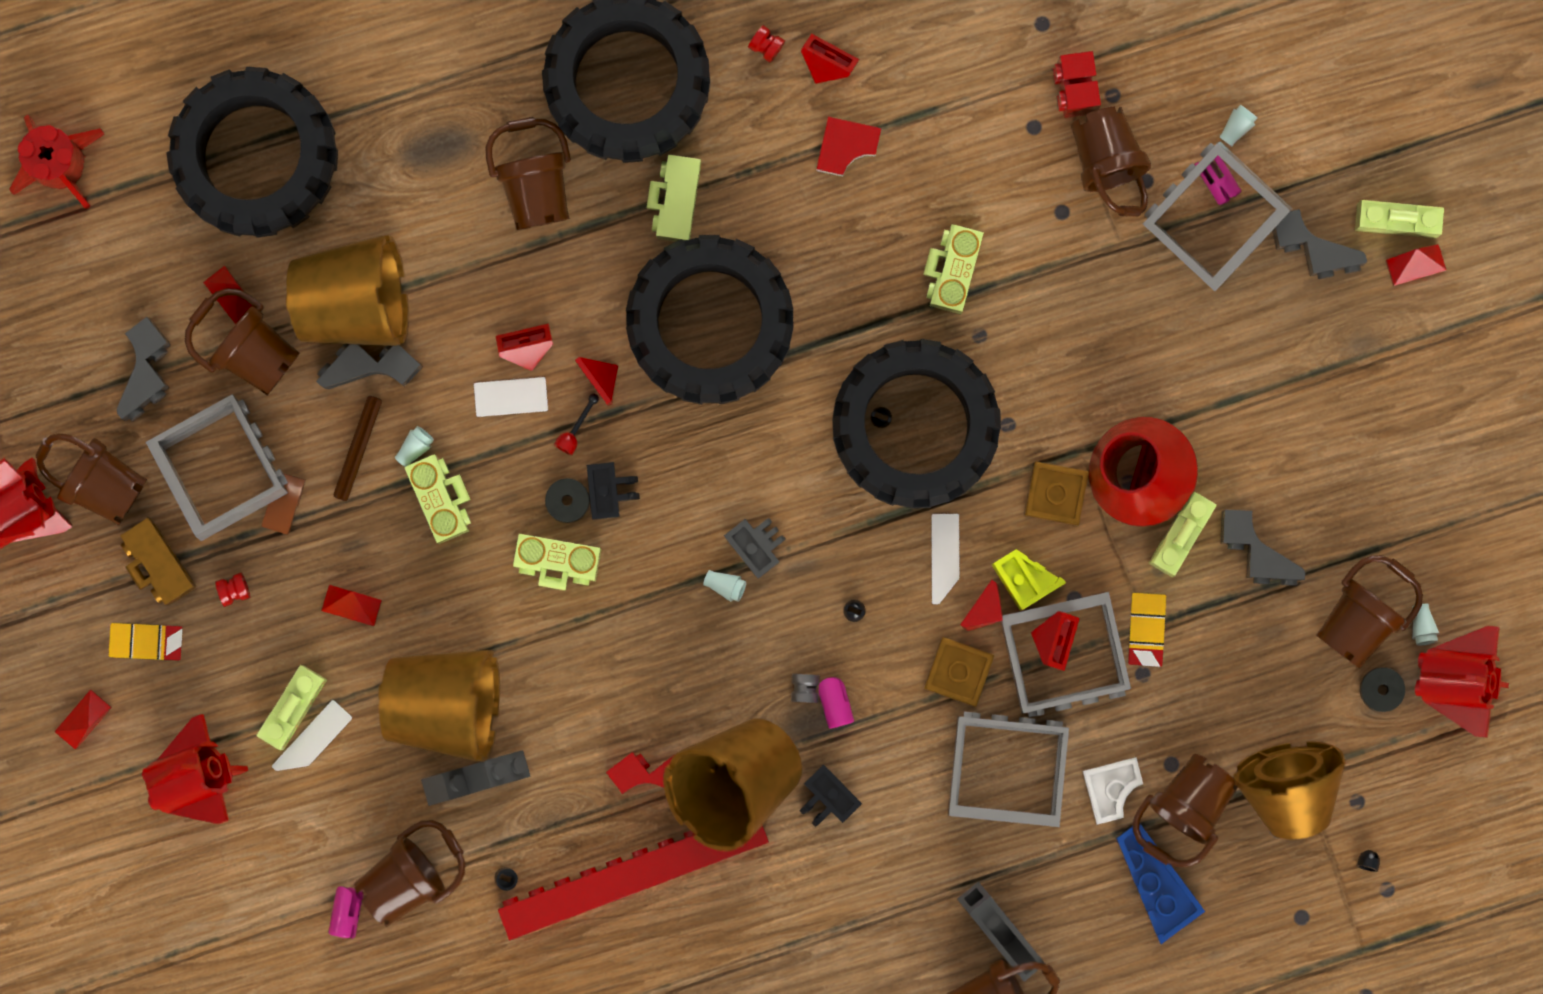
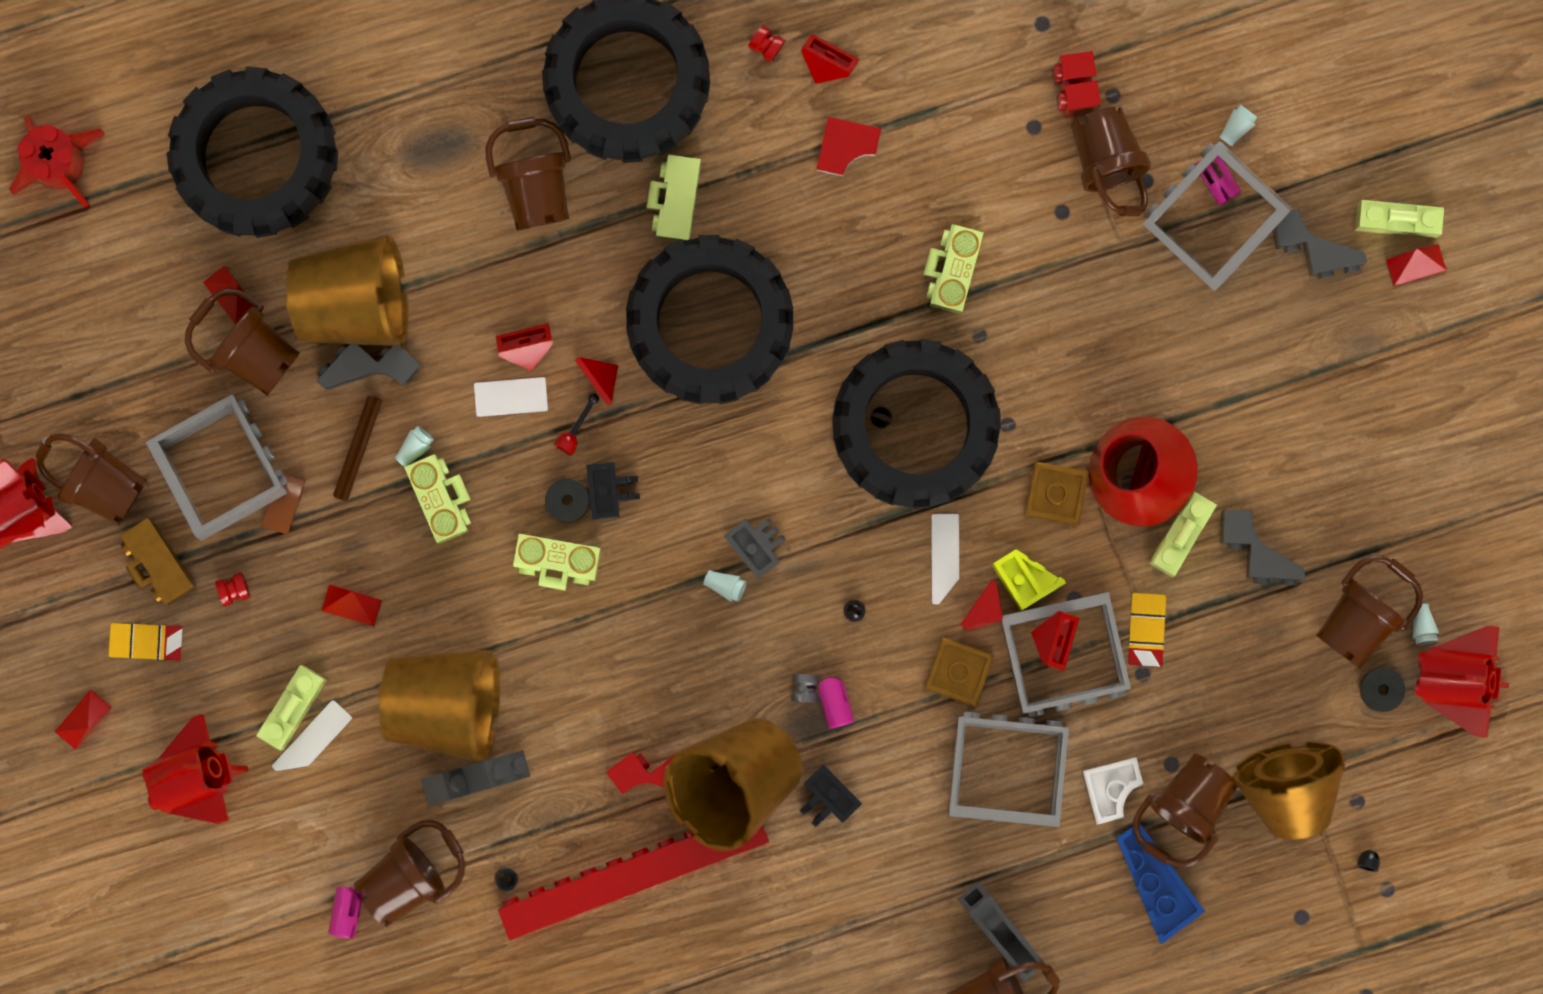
(145, 382): dark grey arch -> none

